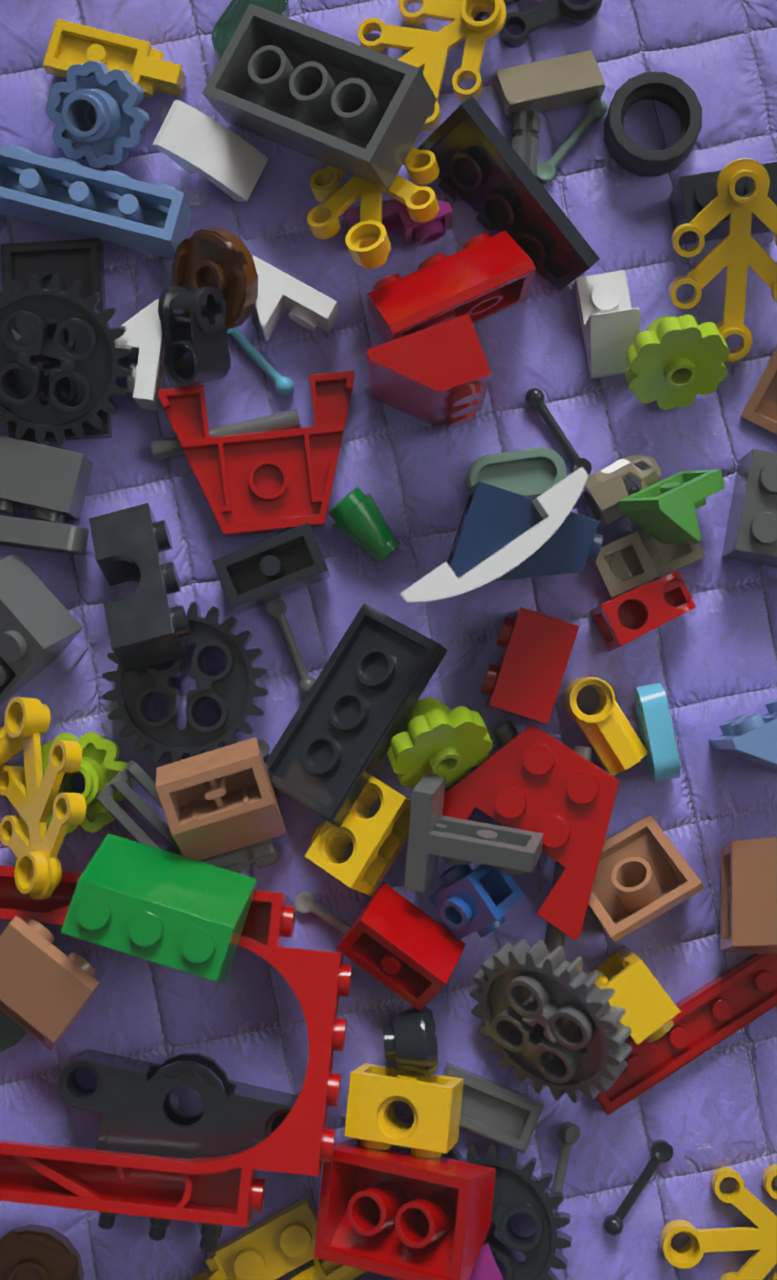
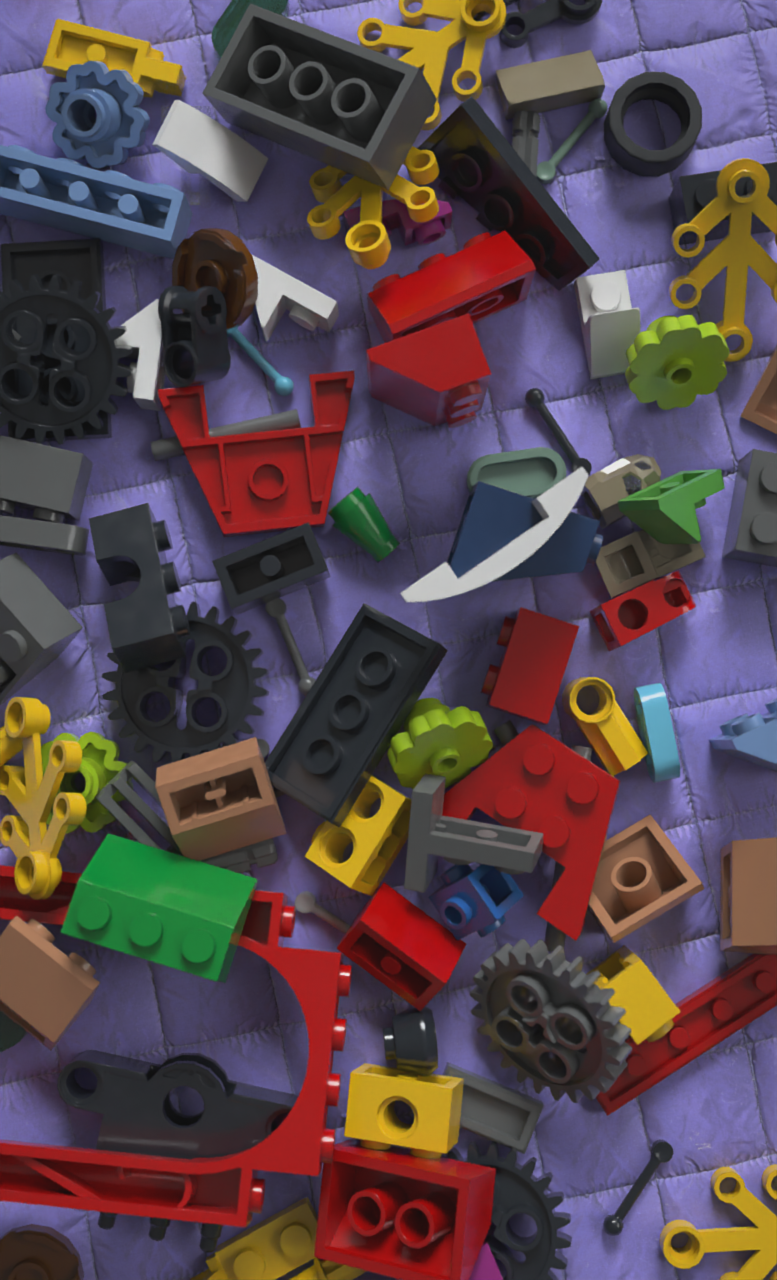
(568, 1134): dark grey hinge -> none

